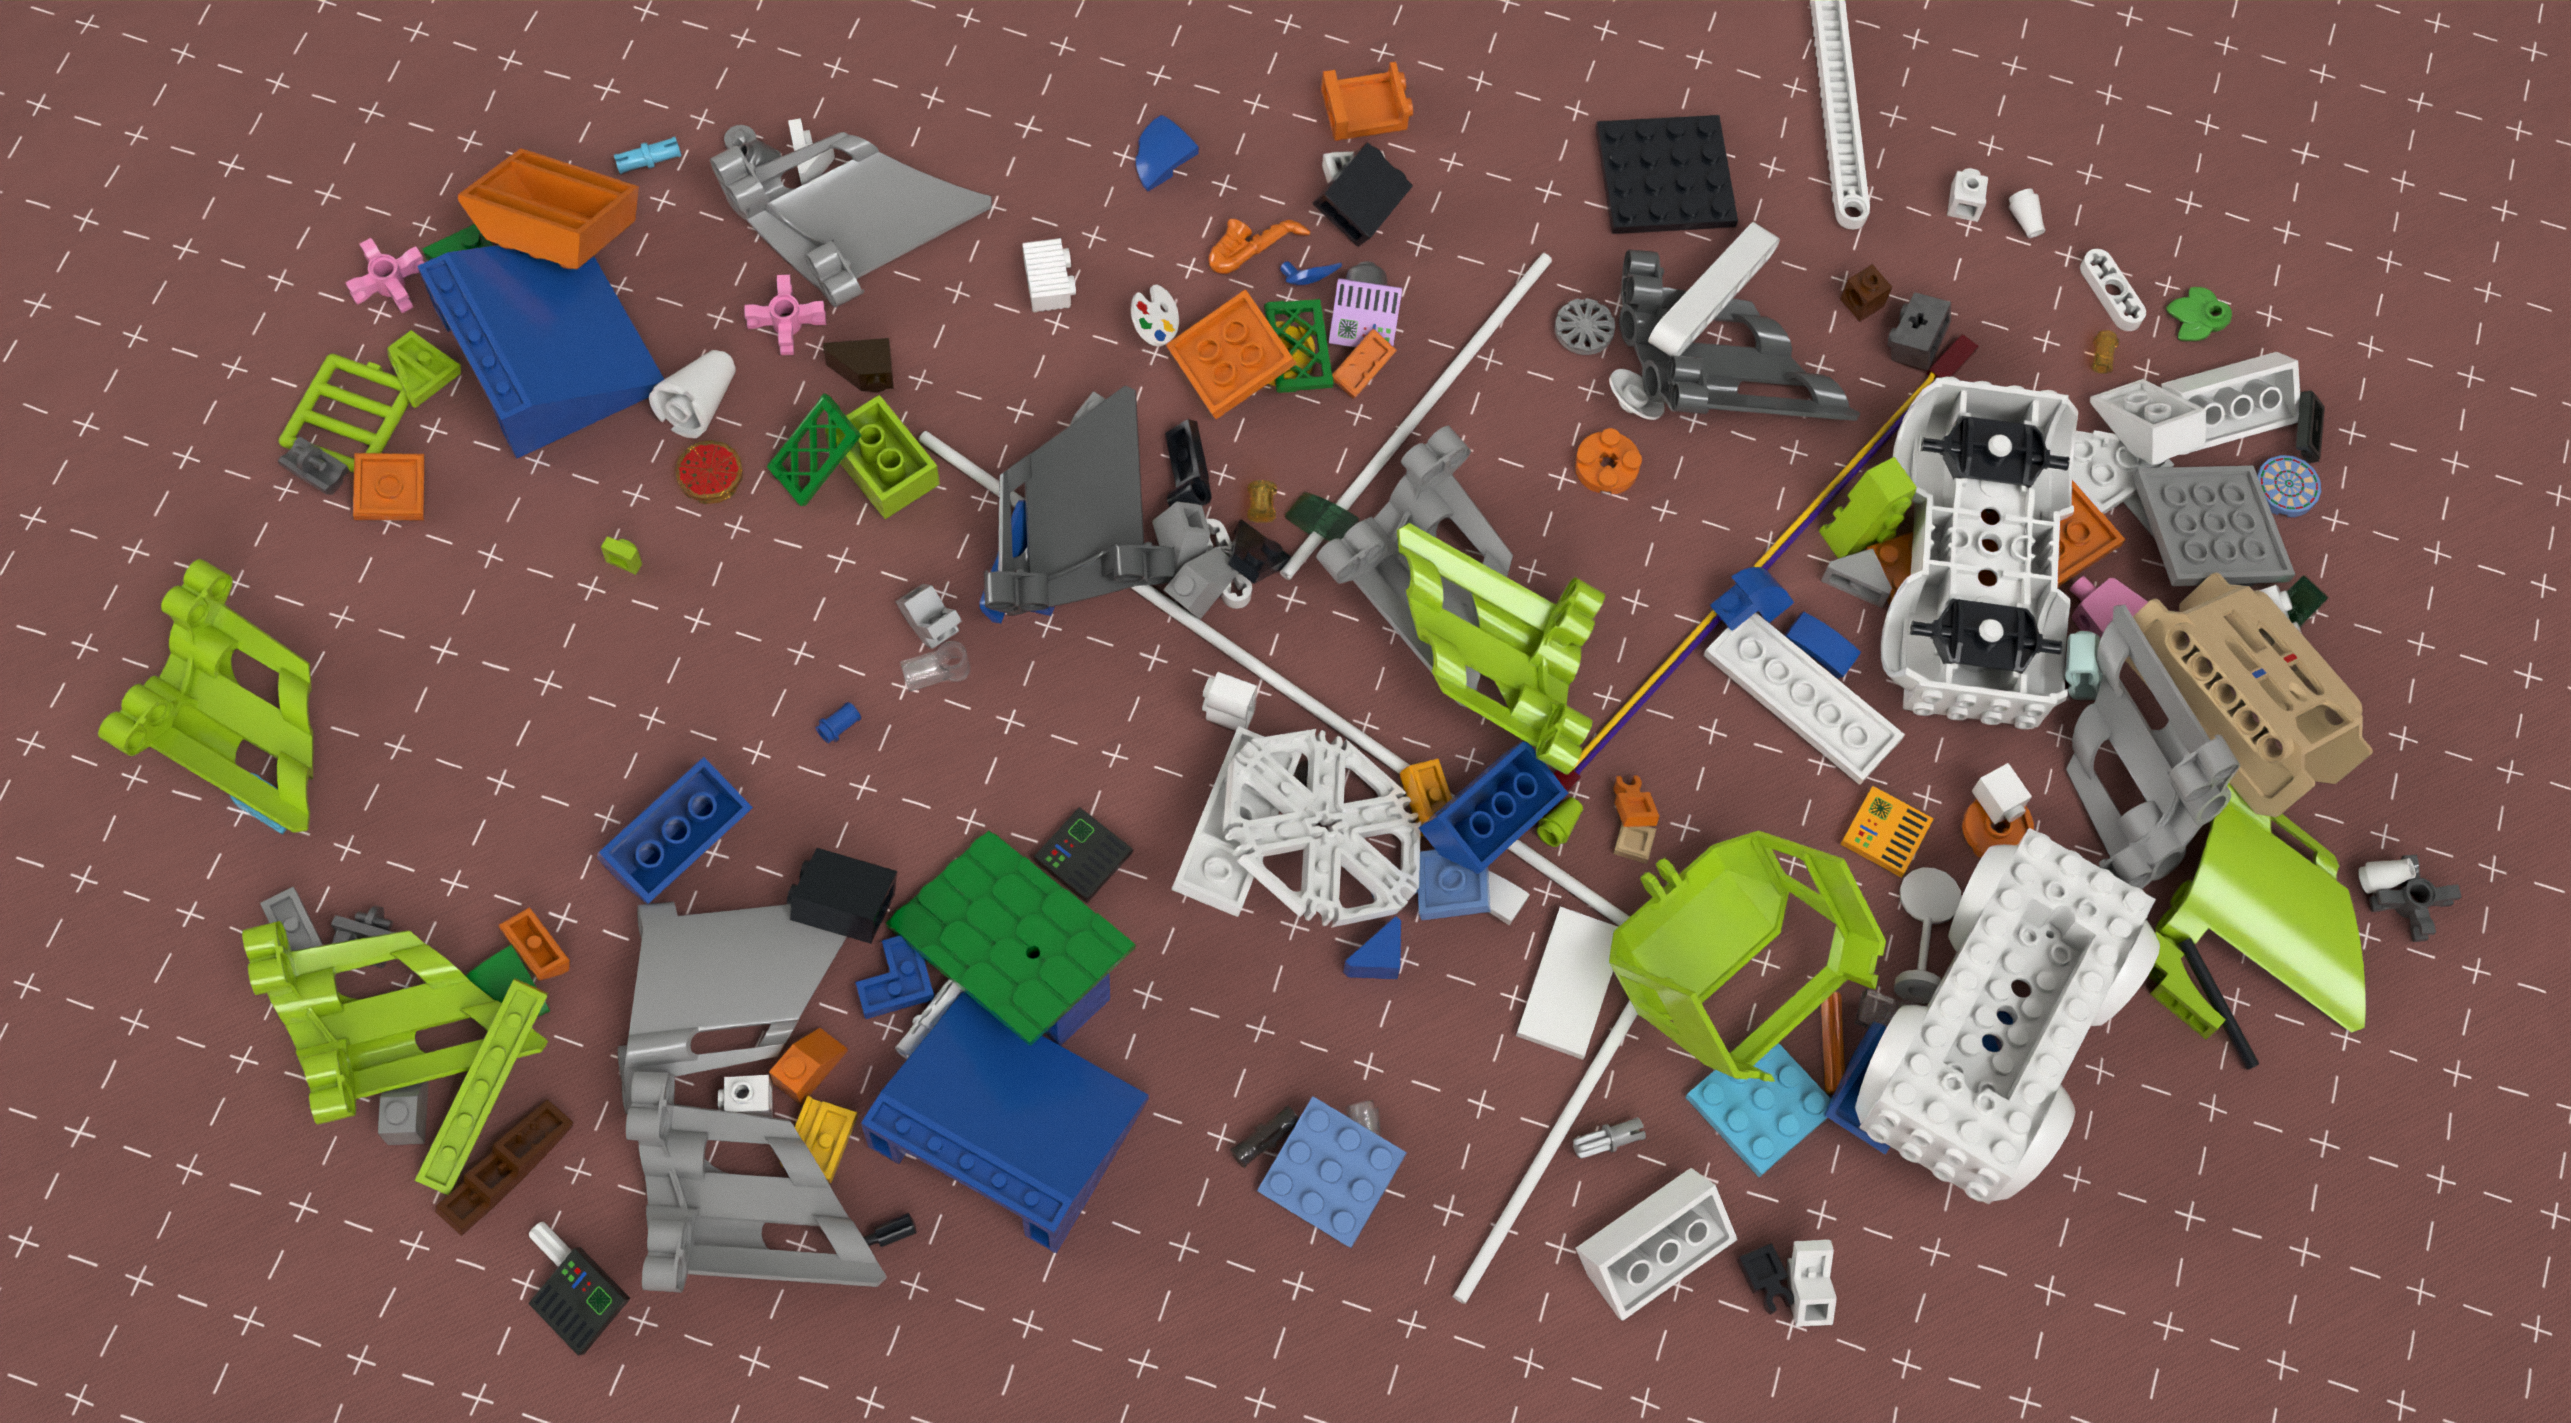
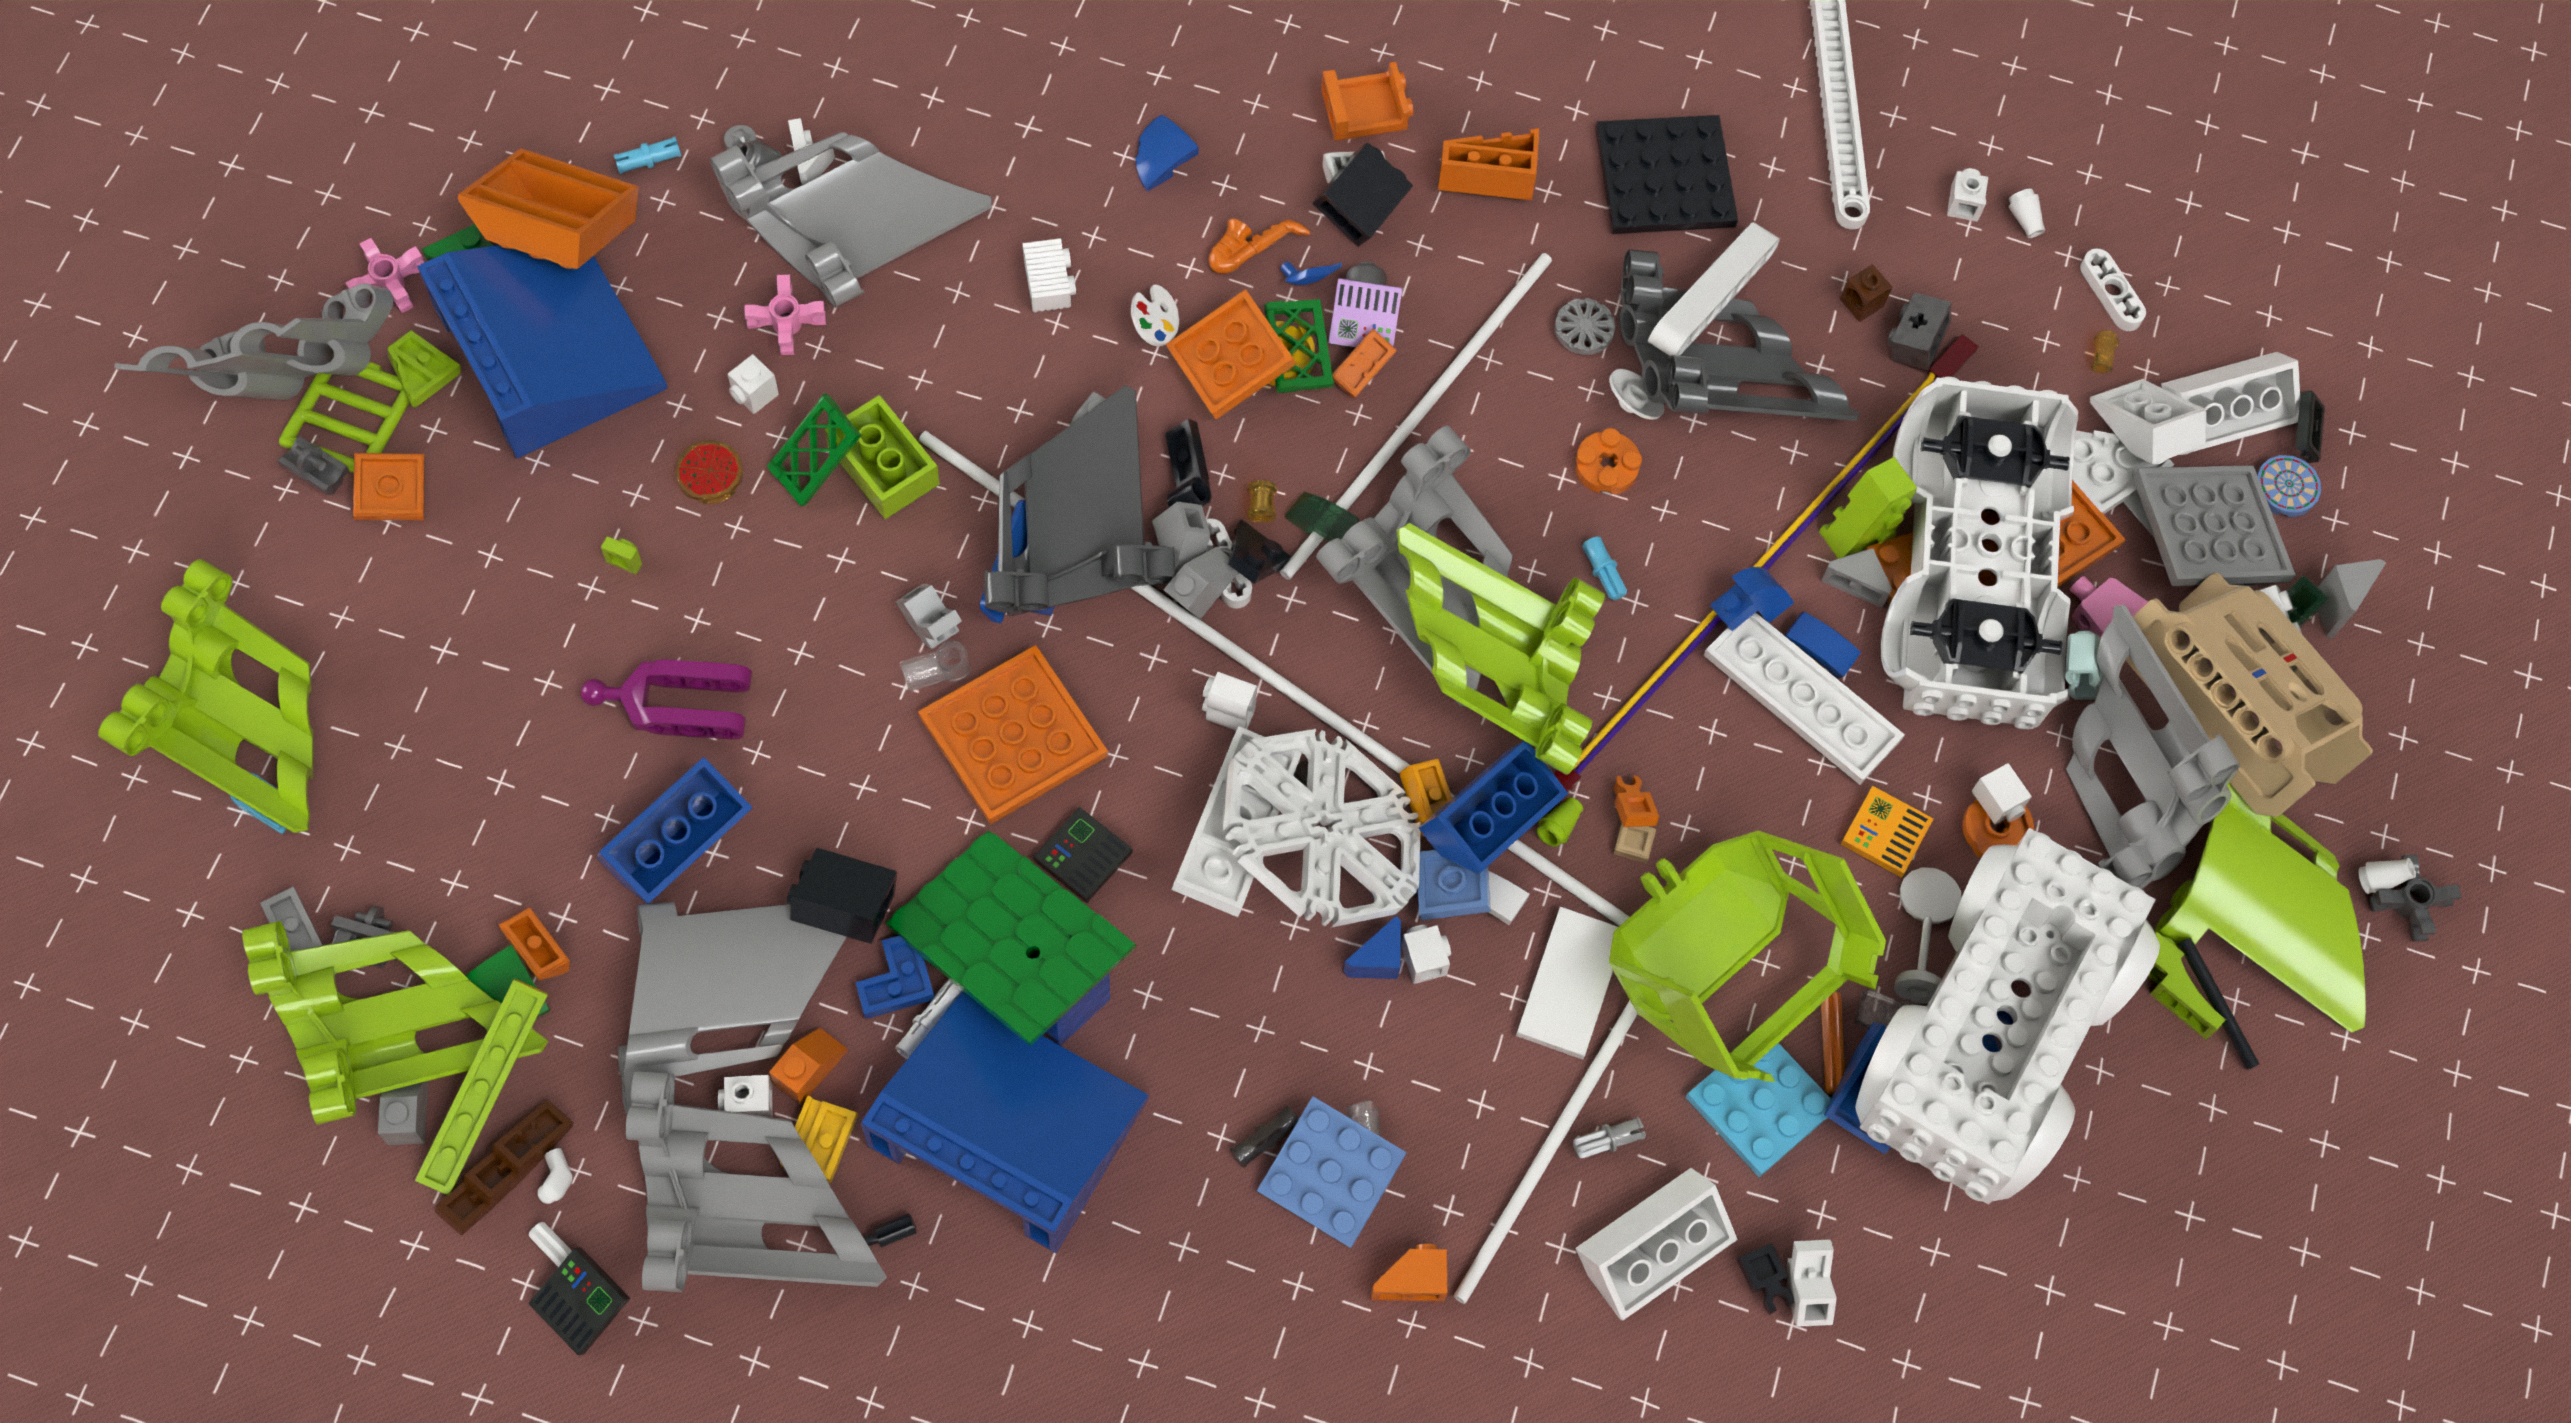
(241, 368): none -> light grey panel
(558, 1179): none -> white arm
(680, 675): none -> magenta piece
(693, 393): white cone -> none
(752, 384): none -> white brick
(838, 722): blue pin -> none
(862, 363): dark brown slope -> none
(1013, 734): none -> orange plate
(1415, 1277): none -> orange slope
(1426, 953): none -> white brick
(1491, 166): none -> orange wedge
(1604, 568): none -> medium azure axle
(2196, 314): bright green plate -> none
(2346, 589): none -> light grey slope

